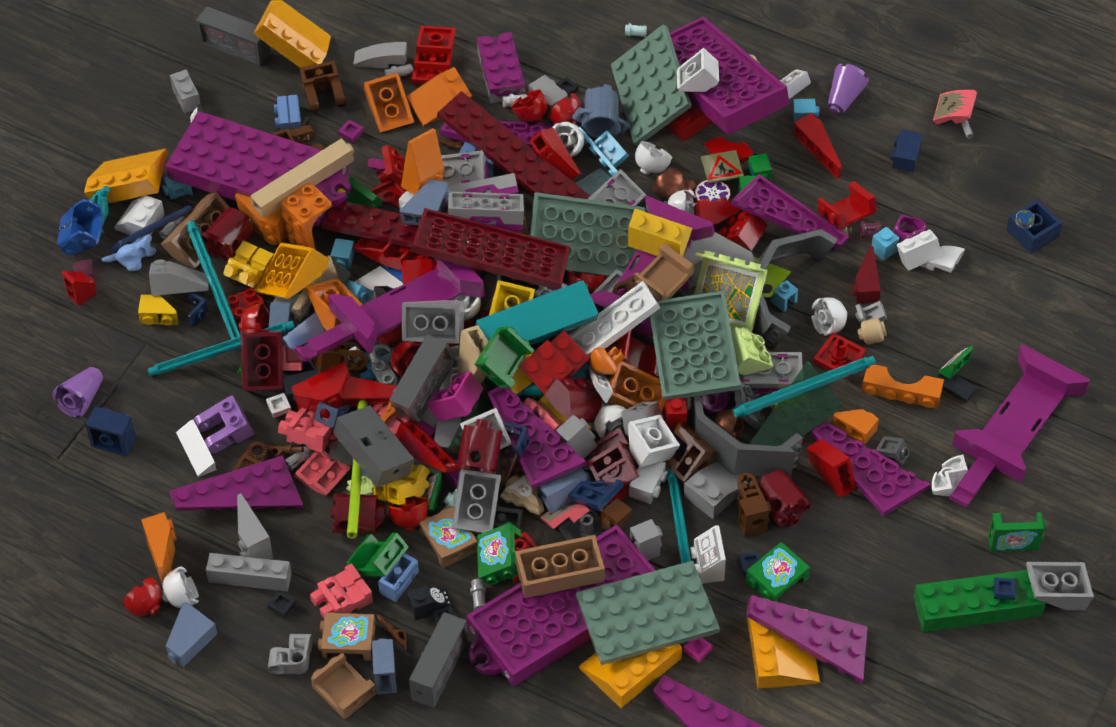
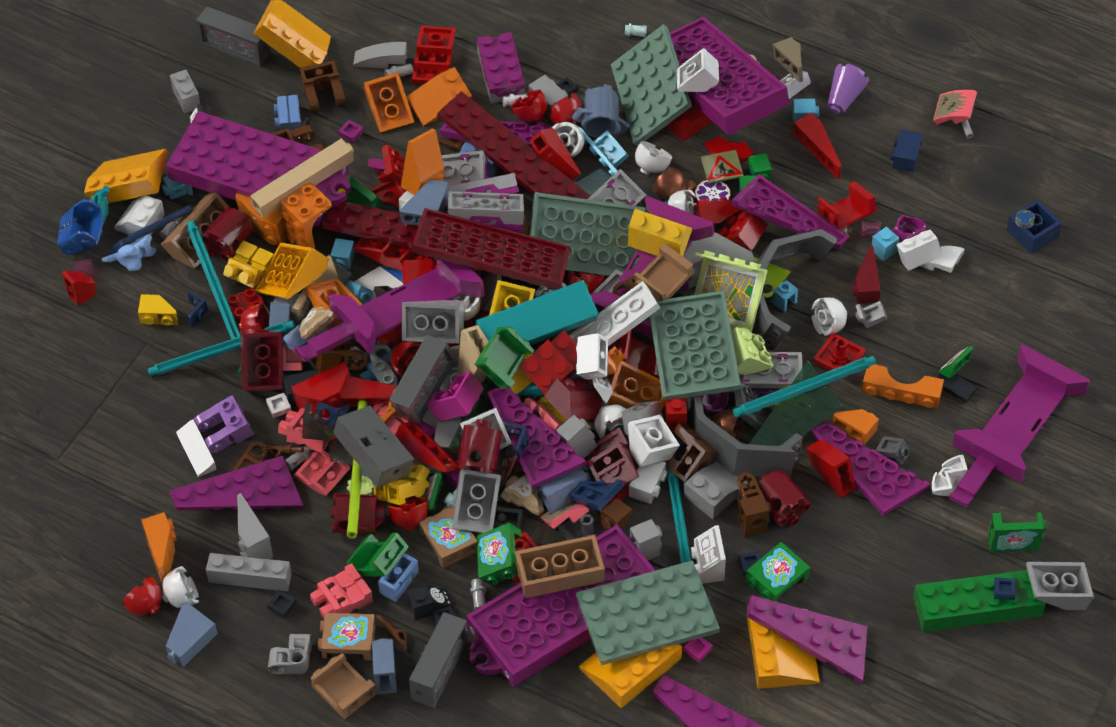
(78, 392): medium lavender cone -> none
(111, 431): dark blue brick -> none
(174, 278): light grey slope -> none
(314, 426): none -> clear smoke slope
(315, 322): none -> tan rock
(592, 356): none -> white brick
(789, 56): none -> dark tan slope
(872, 331): tan head -> none

